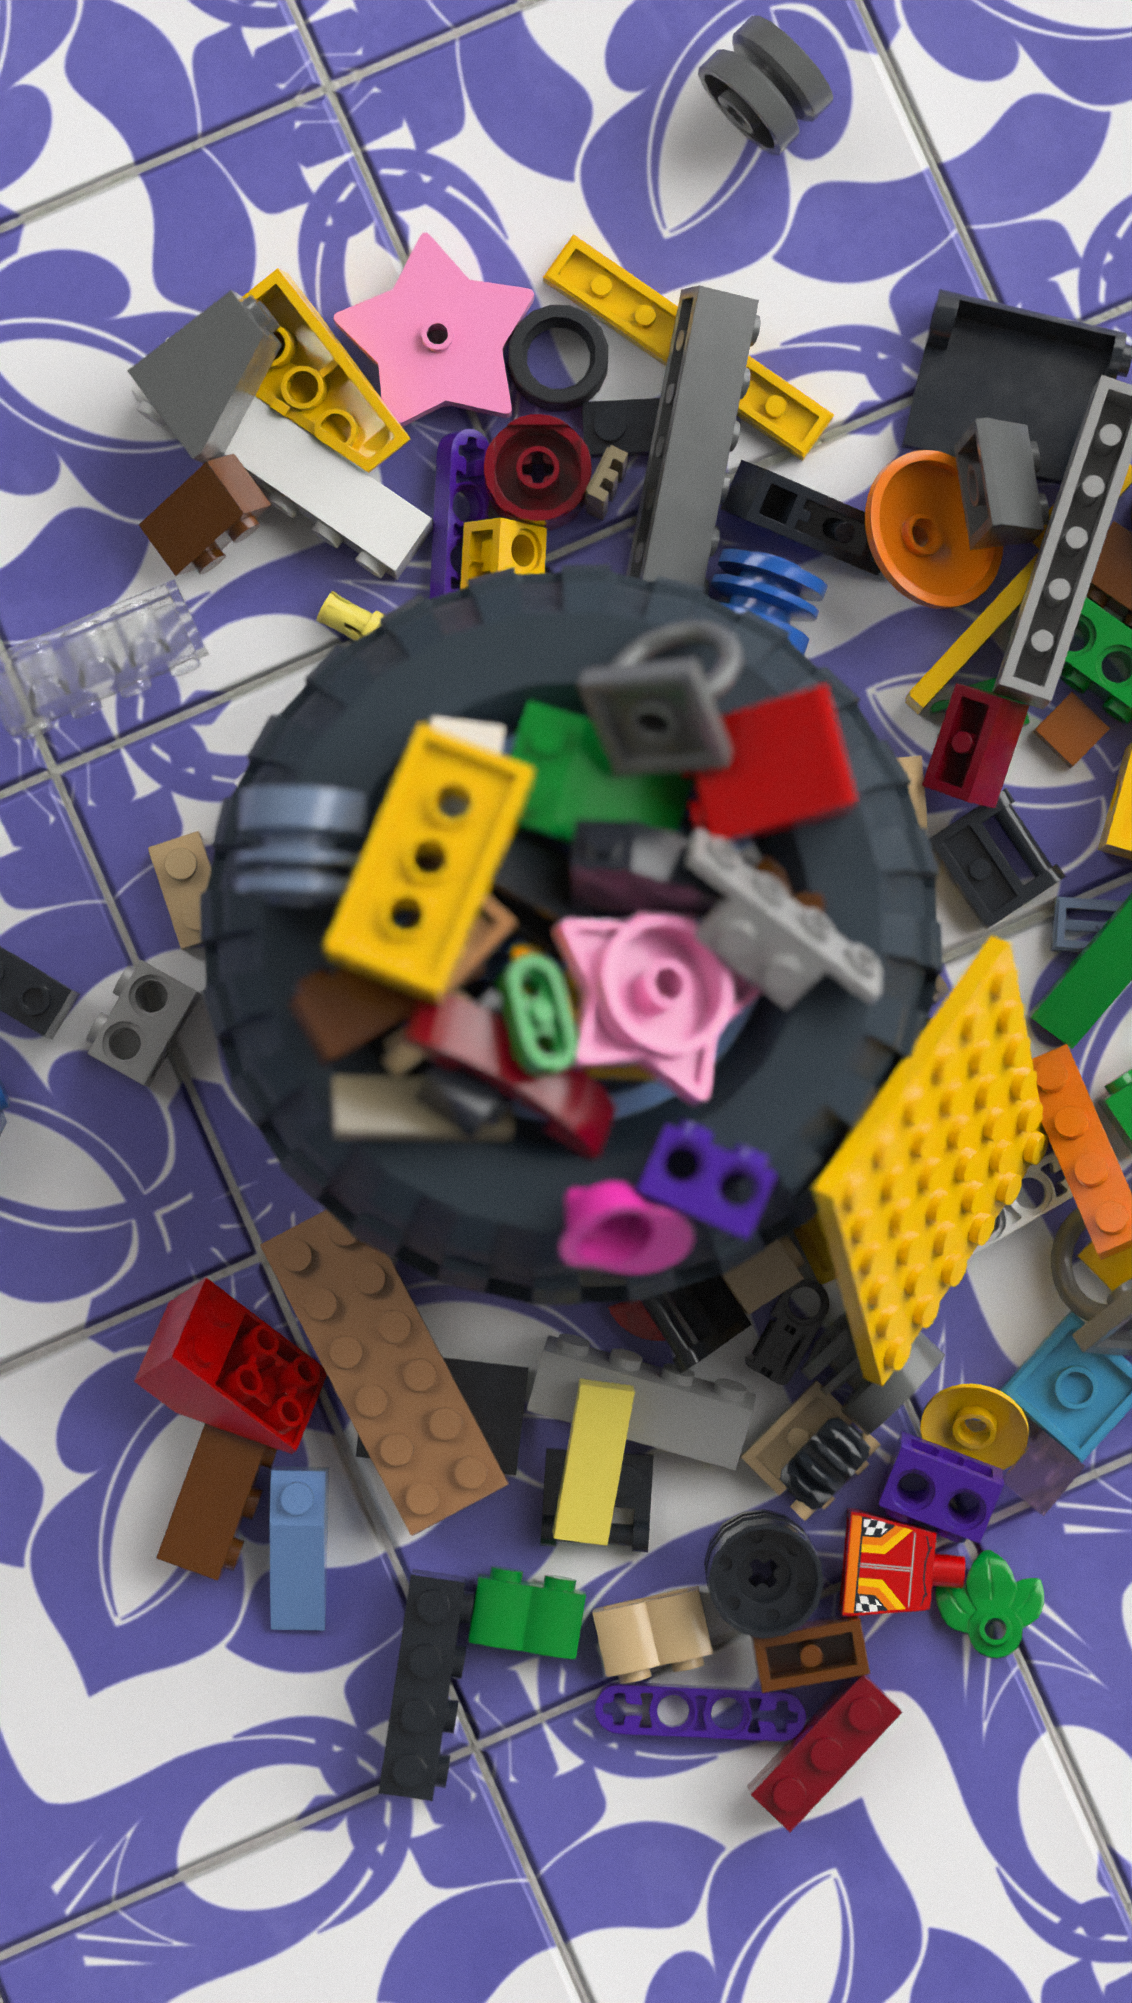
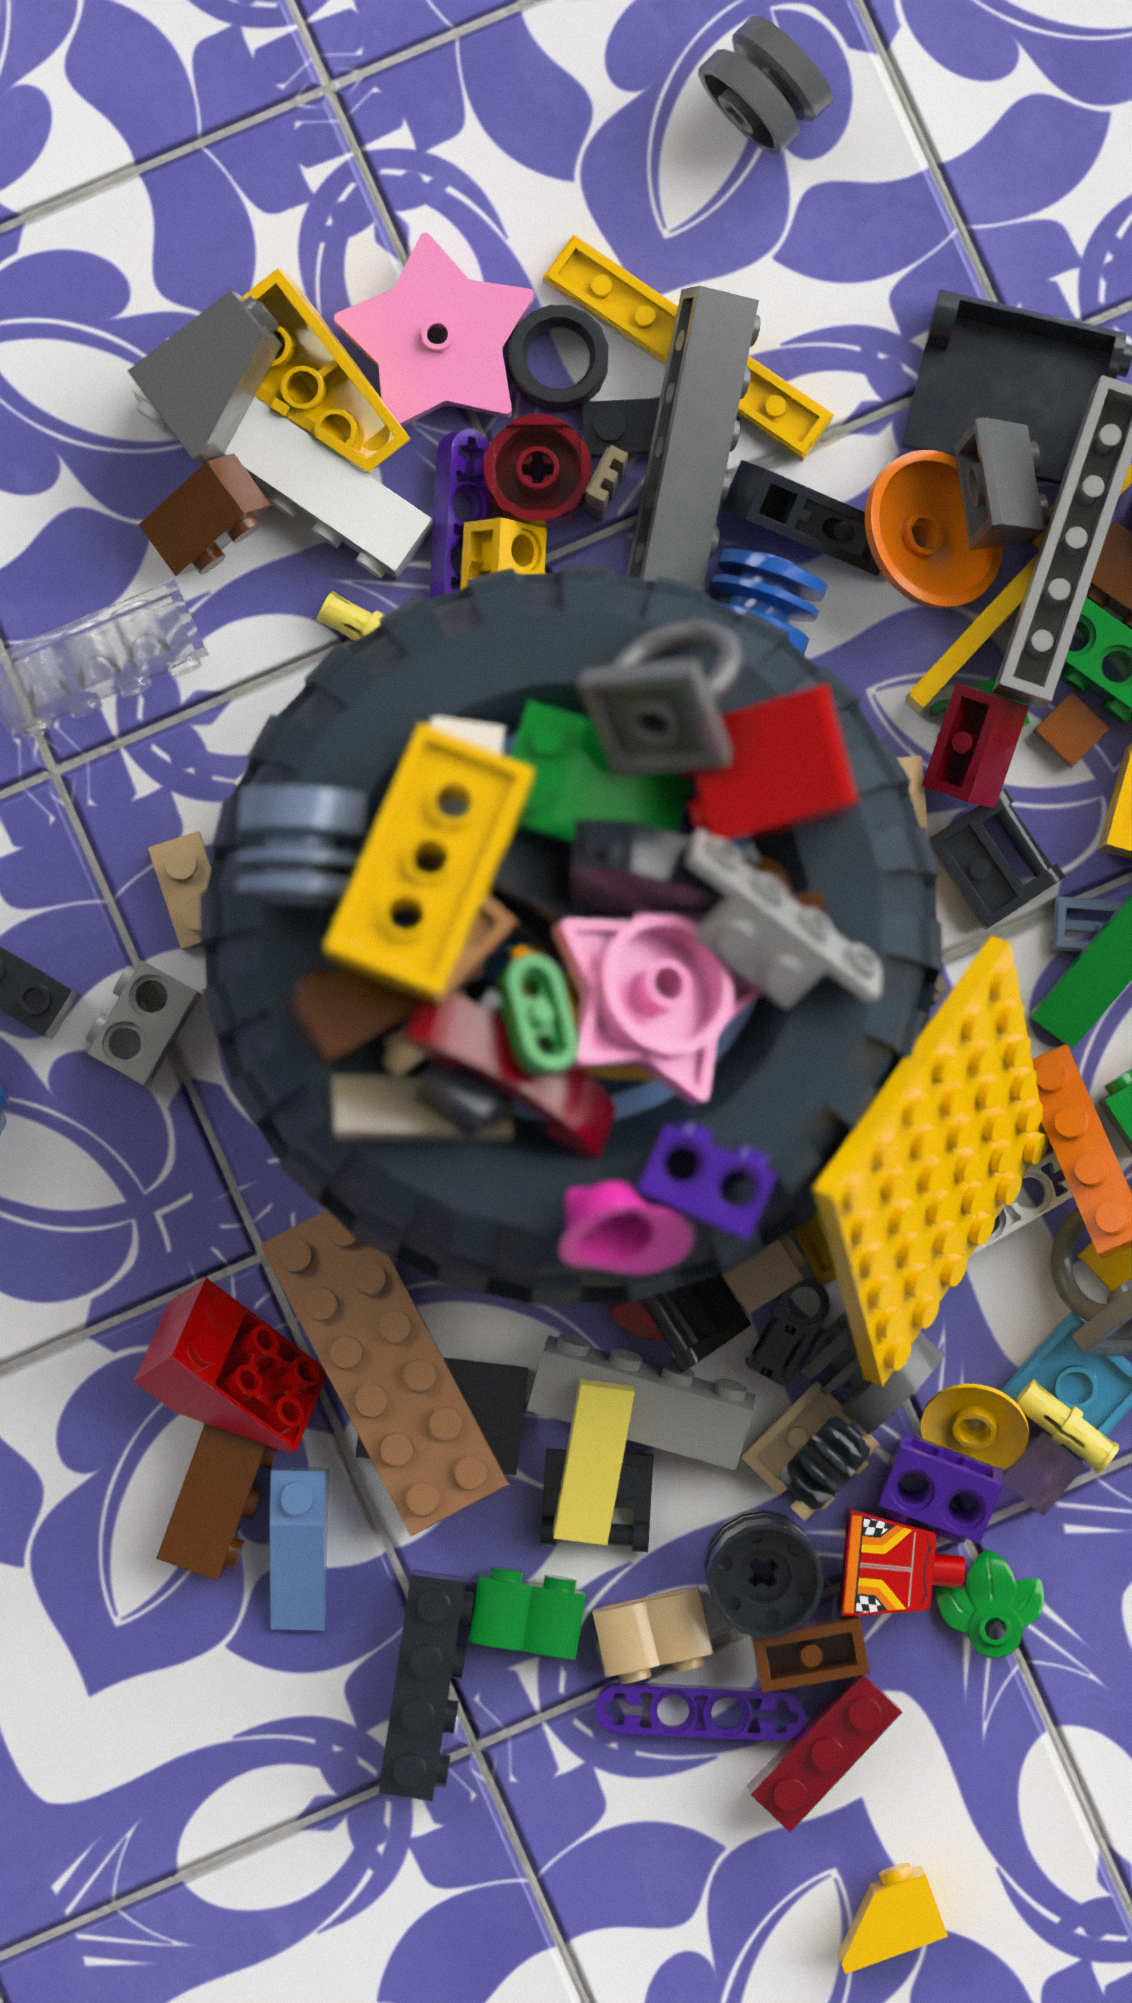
(892, 1919): none -> yellow slope
(1066, 1426): none -> light yellow pin

